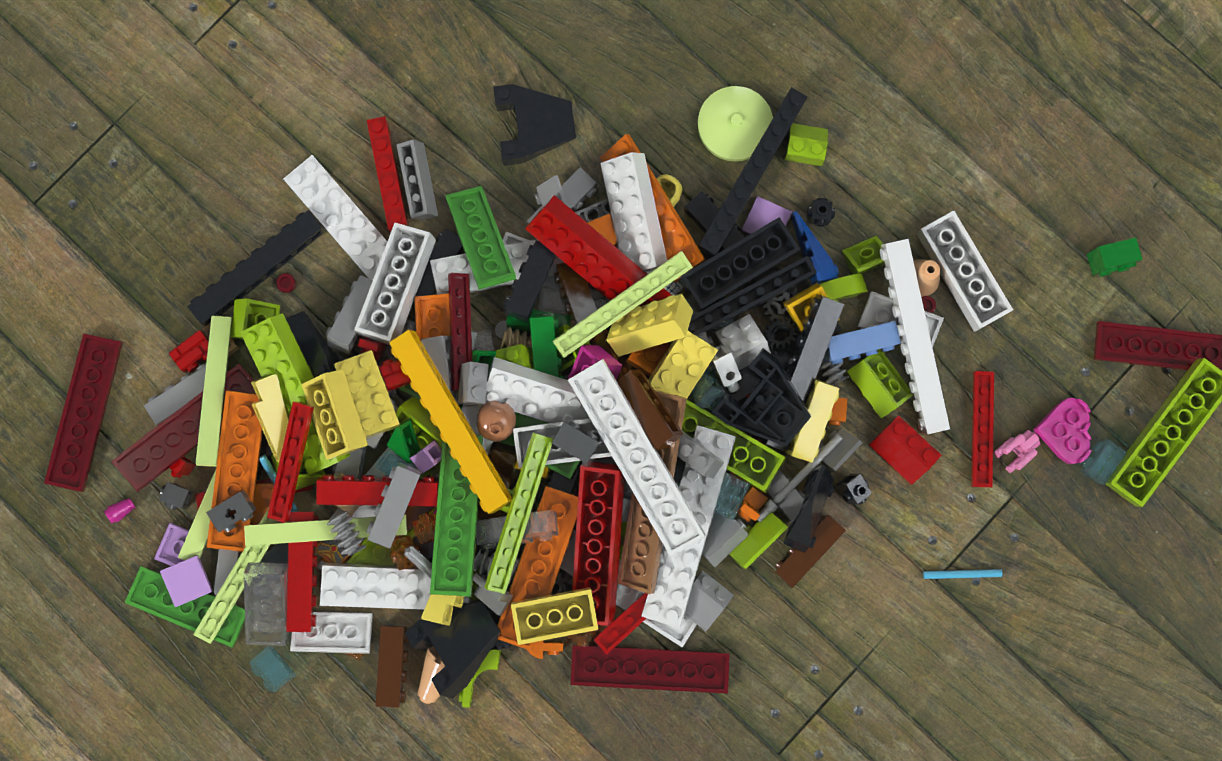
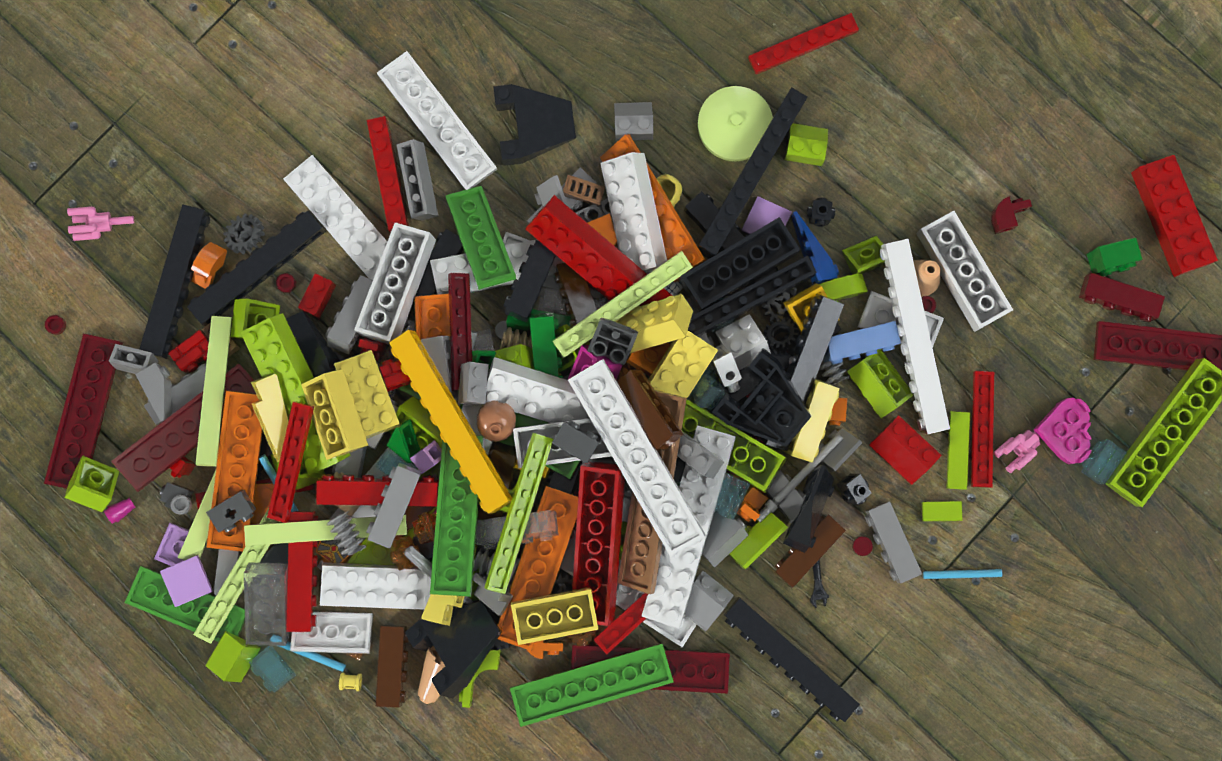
(55, 324): none -> dark red tile
(92, 484): none -> lime slope
(94, 222): none -> bright pink plant
(131, 359): none -> light grey brick
(158, 389): none -> light grey slope
(175, 281): none -> black brick
(181, 504): none -> light grey tile
(207, 263): none -> orange brick
(232, 658): none -> lime slope
(244, 234): none -> dark grey gear
(317, 296): none -> red brick
(319, 658): none -> medium azure bar
(350, 682): none -> light yellow bush
(437, 121): none -> white plate
(577, 181): none -> medium nougat slope
(591, 684): none -> bright green plate
(612, 341): none -> dark grey slope
(634, 120): none -> light grey slope
(791, 659): none -> black brick
(803, 43): none -> red plate
(818, 591): none -> black piece
(862, 546): none -> dark red tile
(893, 543): none -> light grey brick
(942, 511): none -> lime tile
(958, 450): none -> lime tile
(1003, 215): none -> dark red brick
(1122, 297): none -> dark red brick
(1174, 216): none -> red brick

